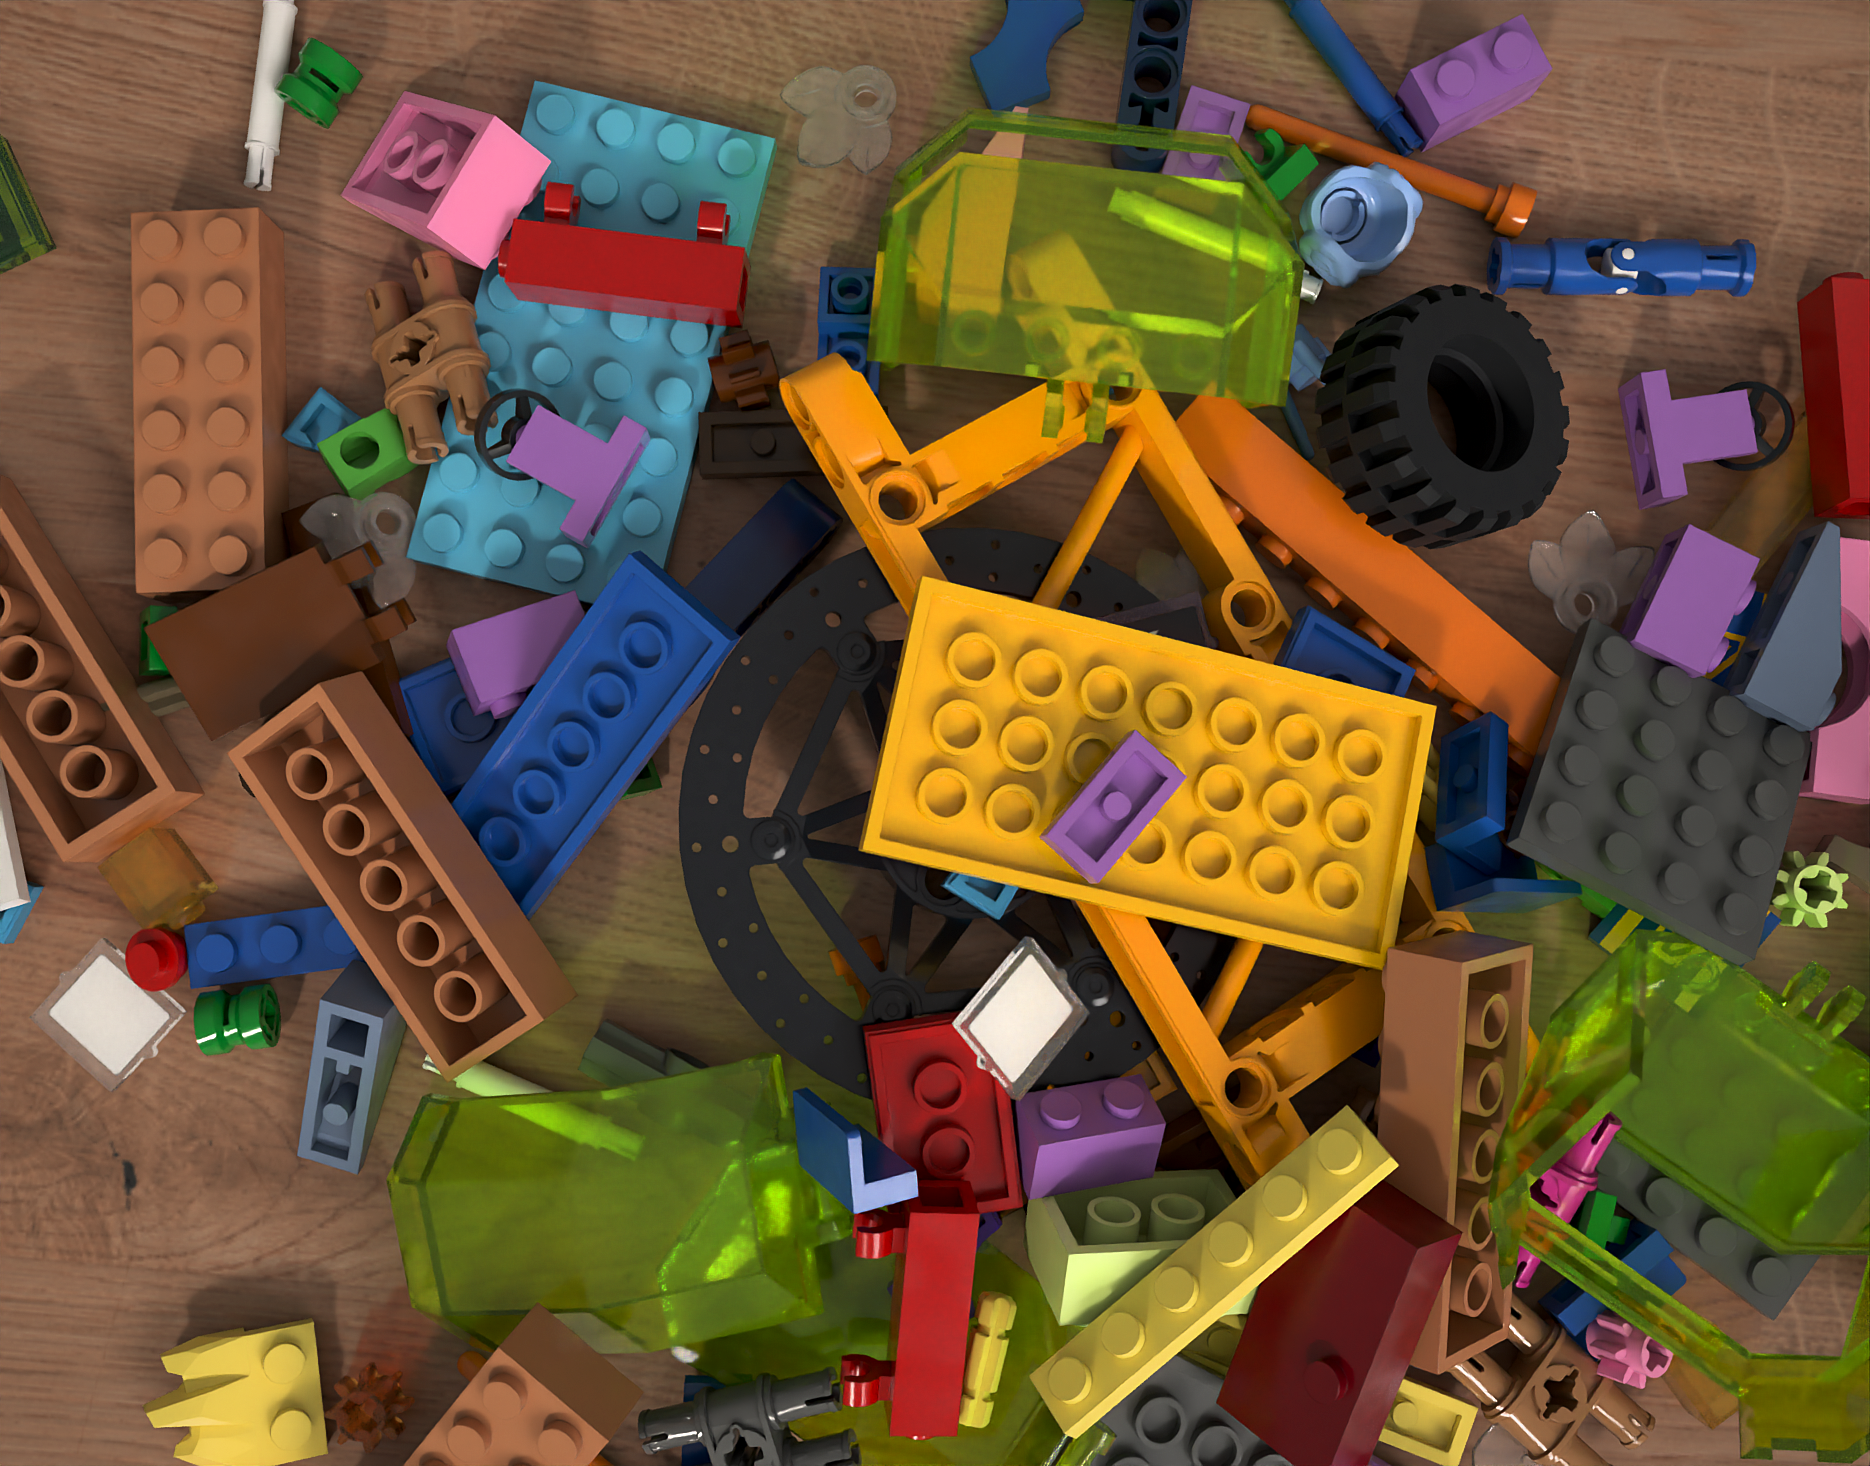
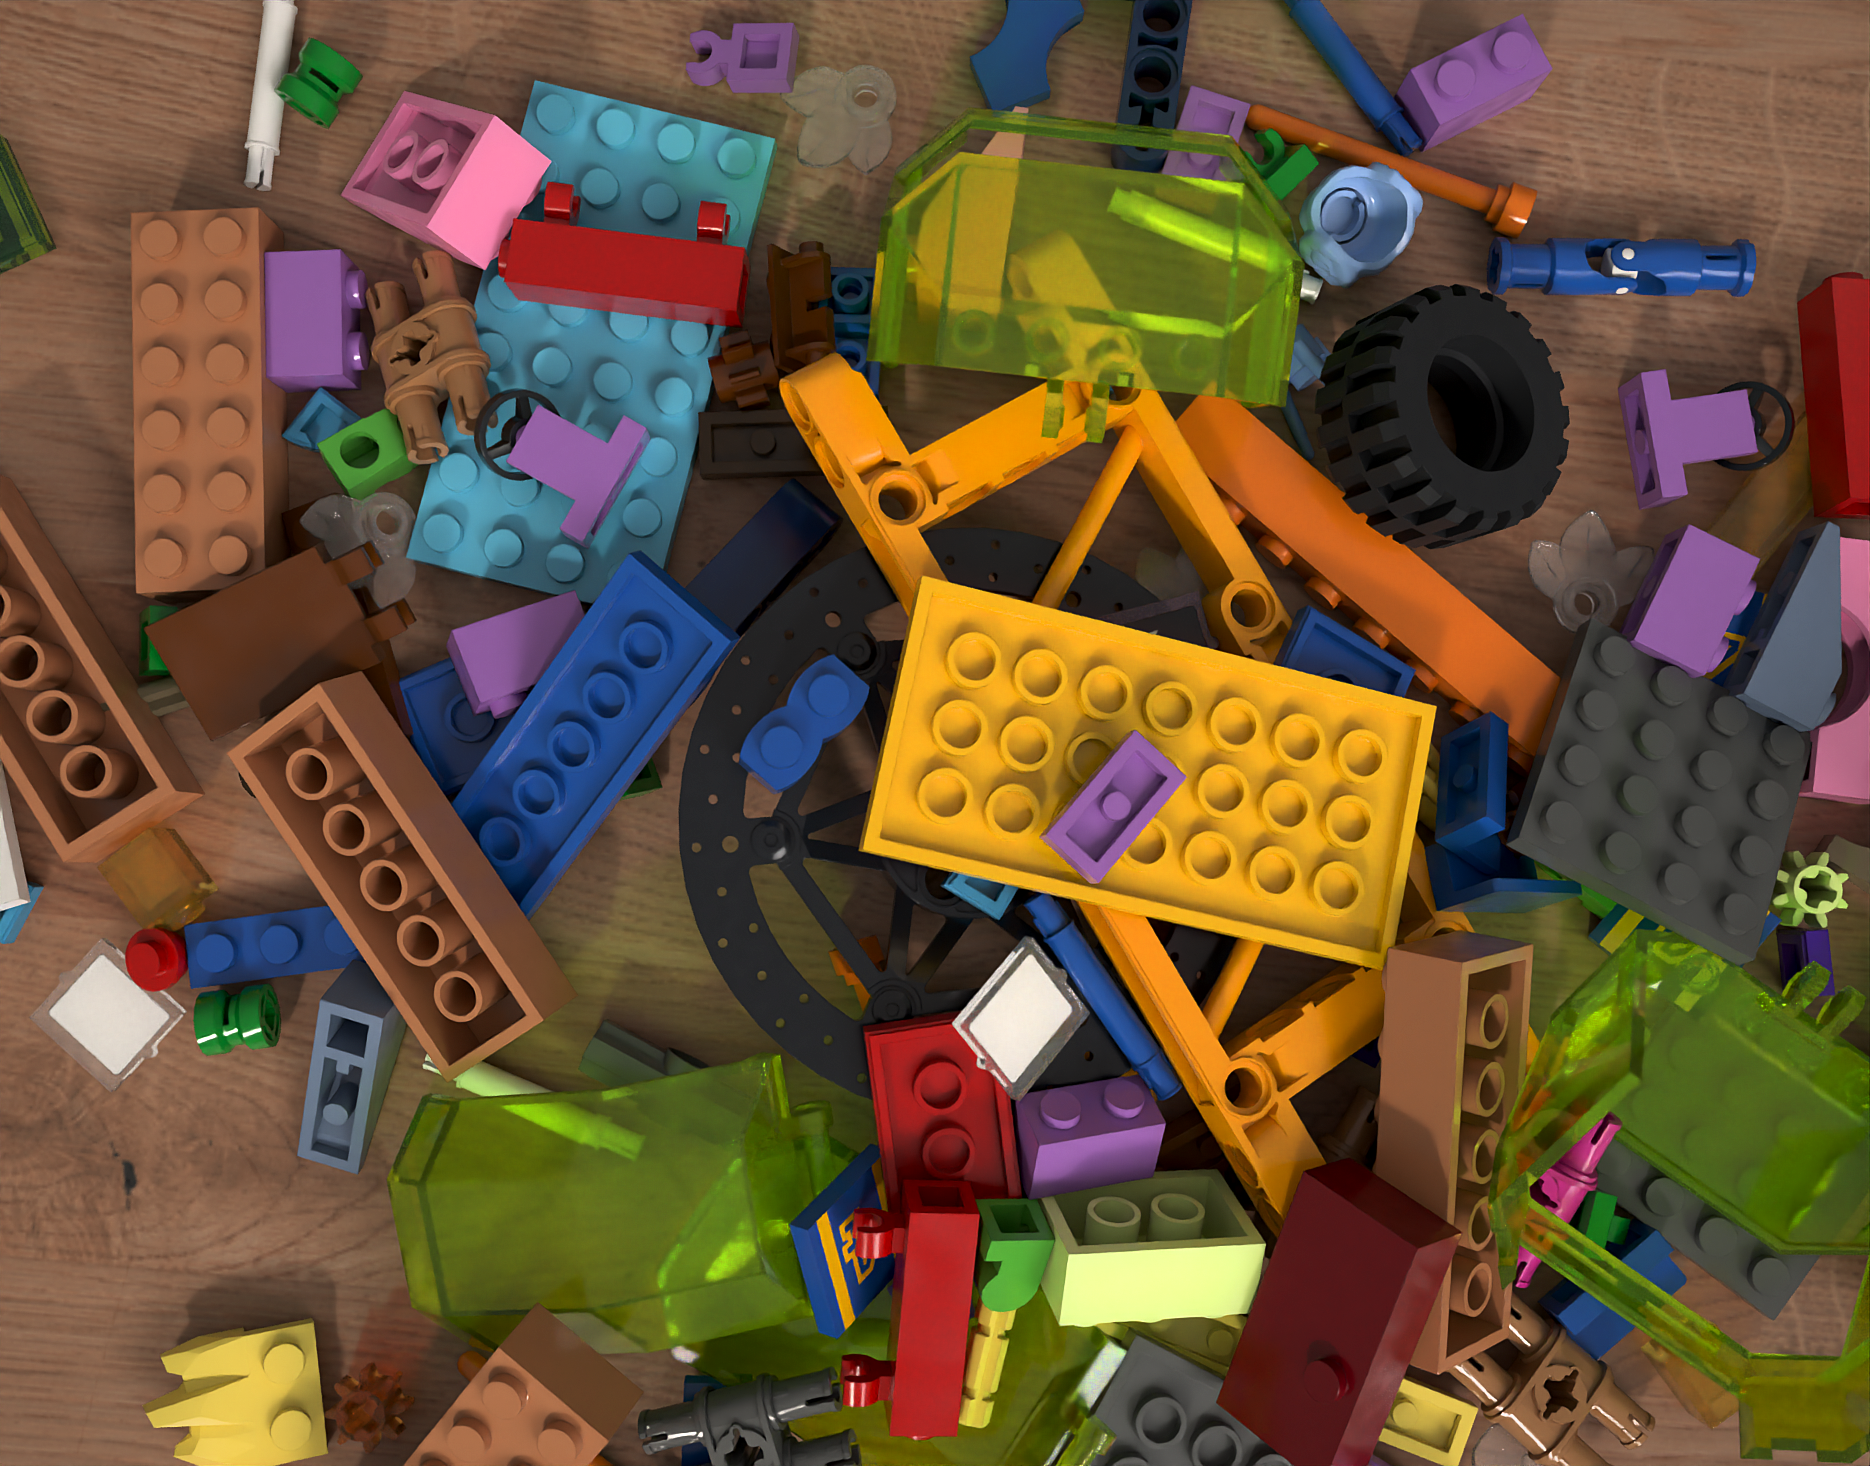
(314, 321): none -> medium lavender brick
(753, 61): none -> medium lavender plate
(790, 738): none -> blue brick
(795, 283): none -> reddish brown hinge
(822, 1234): none -> blue tile
(848, 1157): blue panel -> none
(1007, 1254): none -> bright green leg
(1103, 995): none -> blue piece
(1212, 1271): light yellow plate -> none
(1625, 1350): bright pink gear -> none
(1803, 946): none -> dark purple tile

